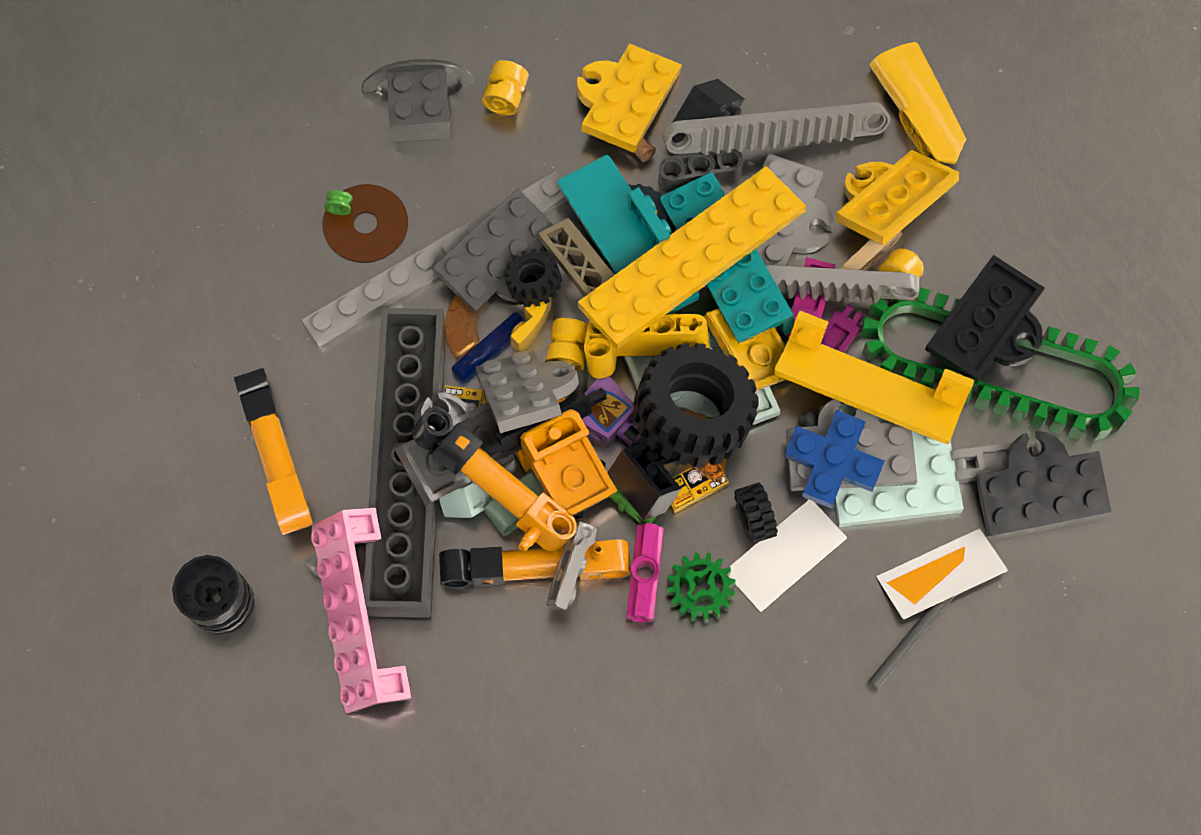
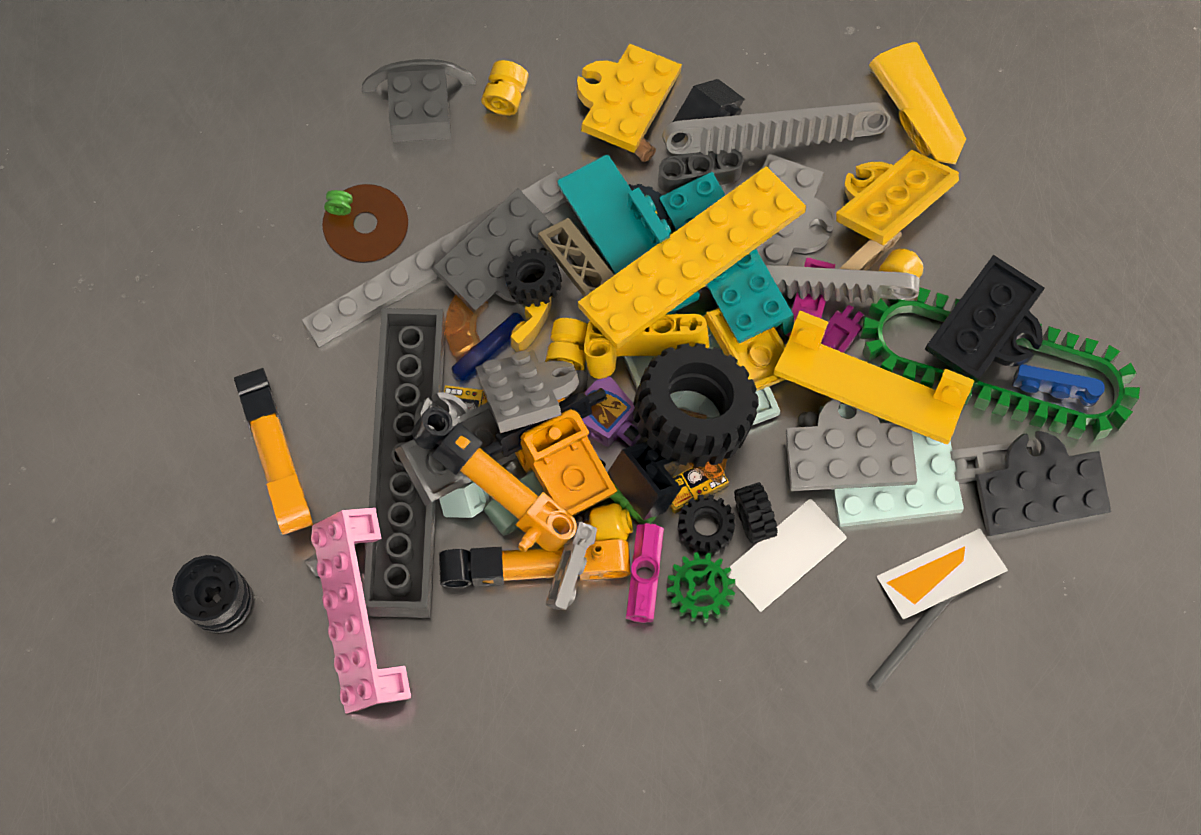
(611, 522): none -> yellow head
(711, 507): none -> black tyre
(834, 459): blue plate -> none
(1058, 384): none -> blue plate

